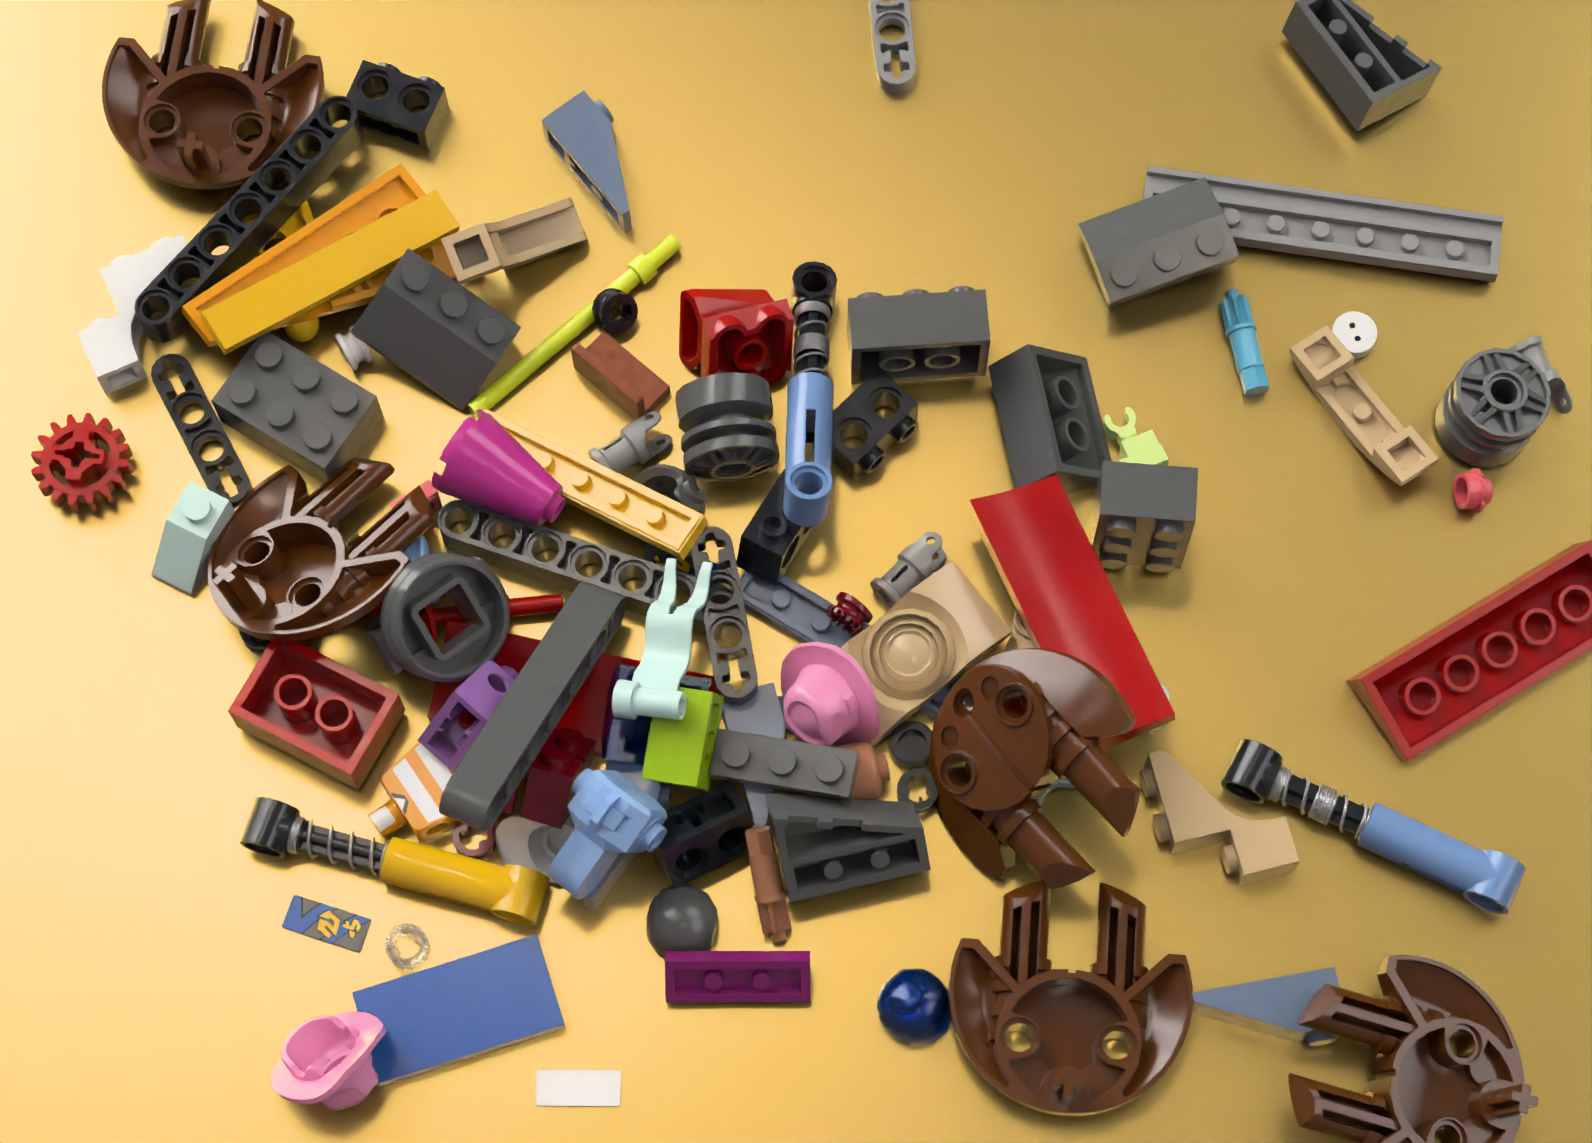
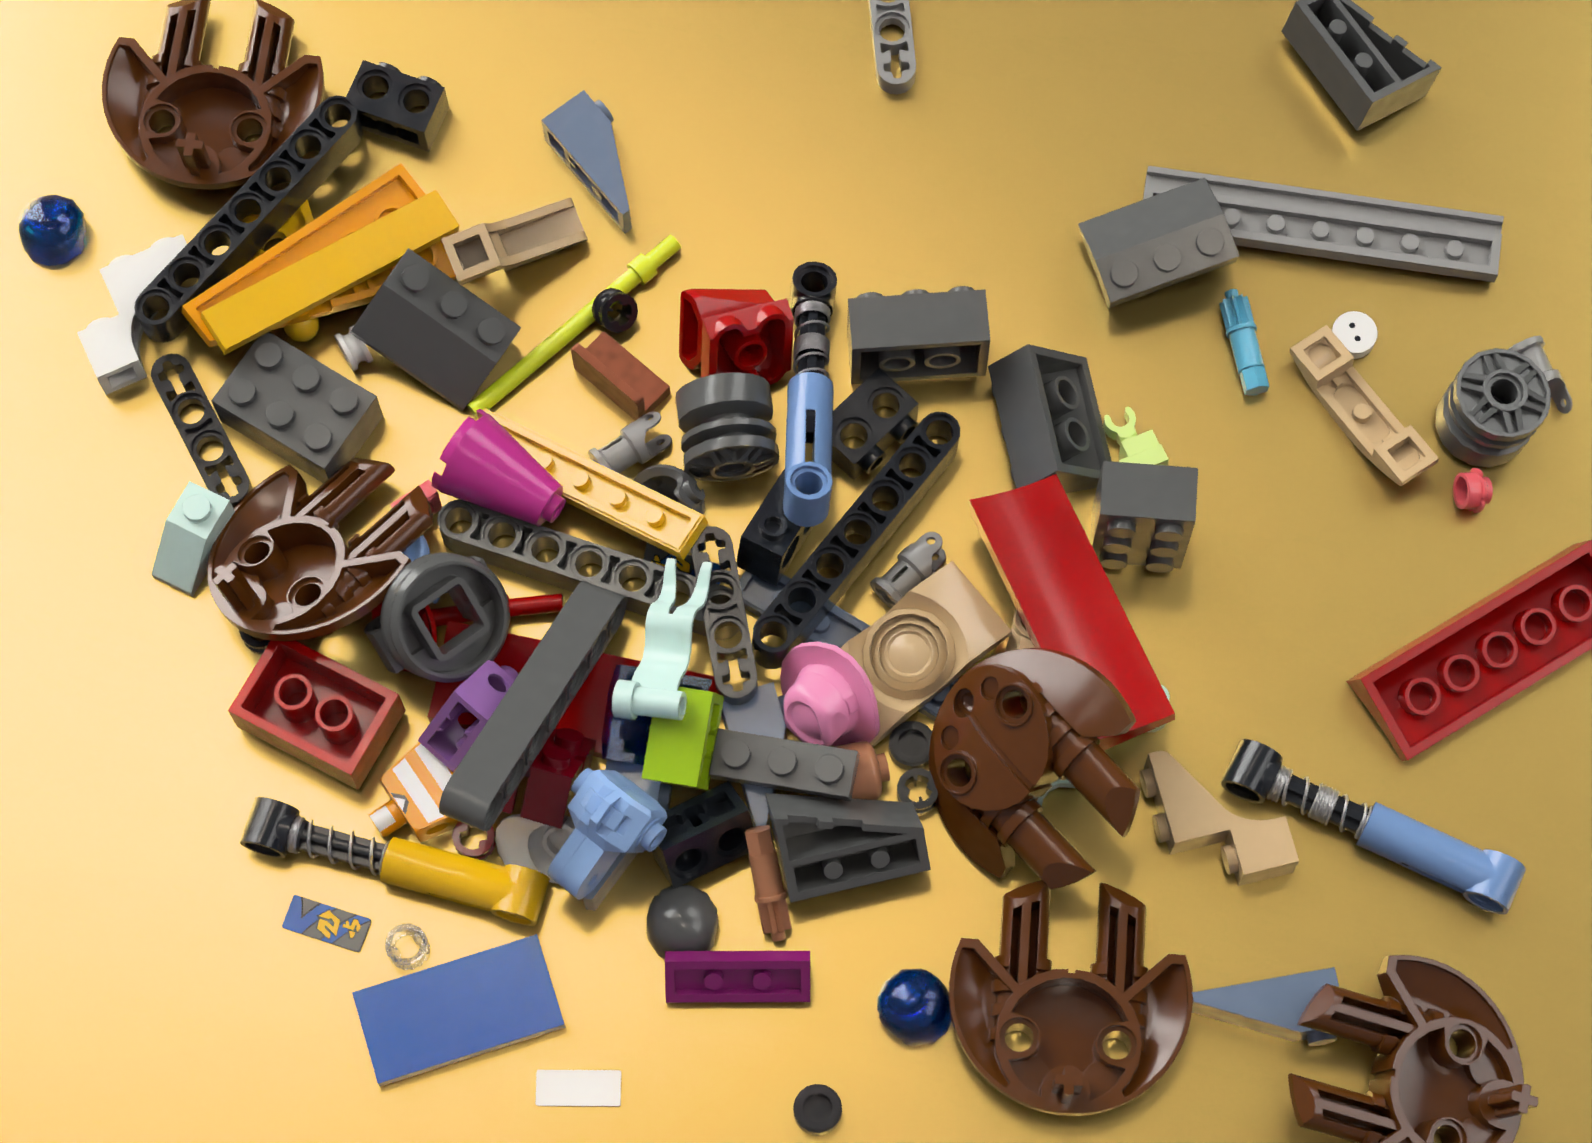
(52, 229): none -> clear blue hair
(69, 448): red gear -> none
(329, 1060): bright pink hat -> none
(817, 1109): none -> black tile
(849, 613): dark red bush -> none
(860, 519): none -> black beam

